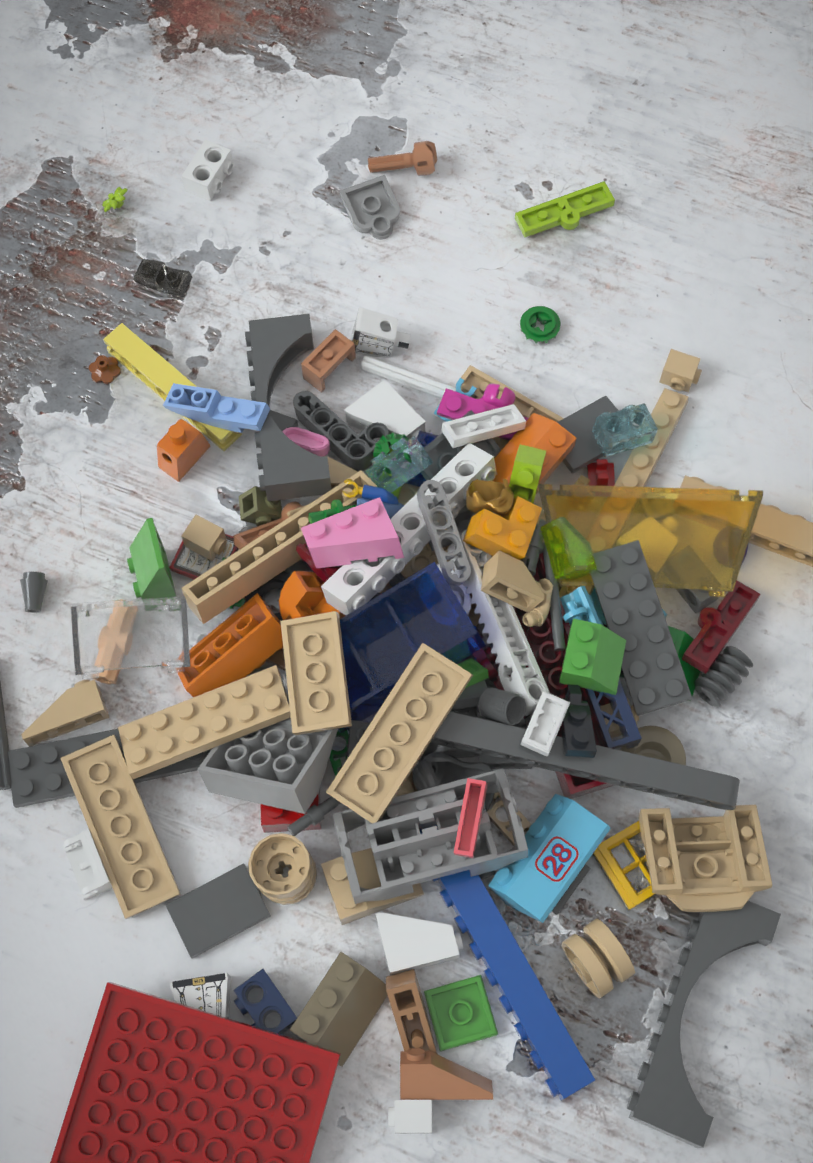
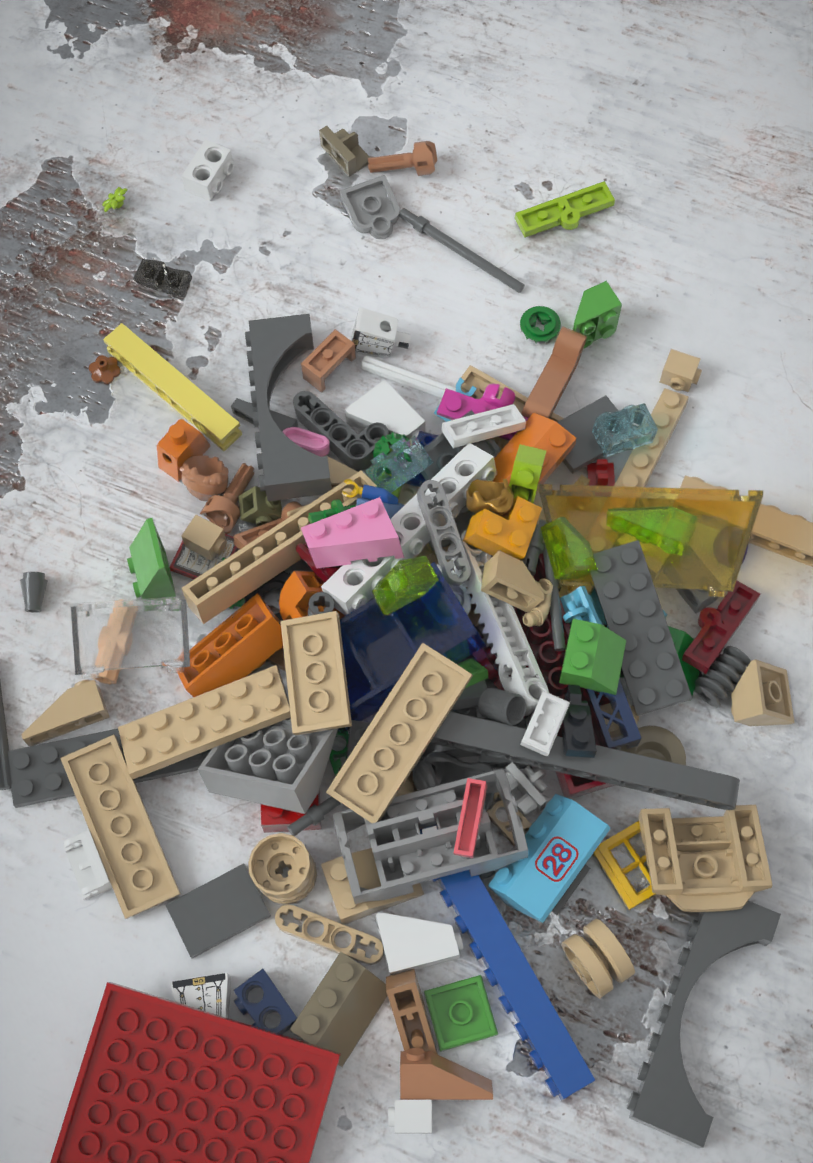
(204, 476): none -> nougat hair
(216, 410): light blue slope -> none
(223, 509): none -> nougat piece
(320, 599): none -> dark grey bush
(327, 939): none -> tan beam
(344, 149): none -> dark tan panel
(404, 584): none -> clear neon green slope
(423, 226): none -> dark grey bar
(531, 798): none -> white hips
(555, 374): none -> nougat beam
(597, 313): none -> bright green slope
(660, 526): none -> clear neon green slope
(762, 696): none -> tan slope

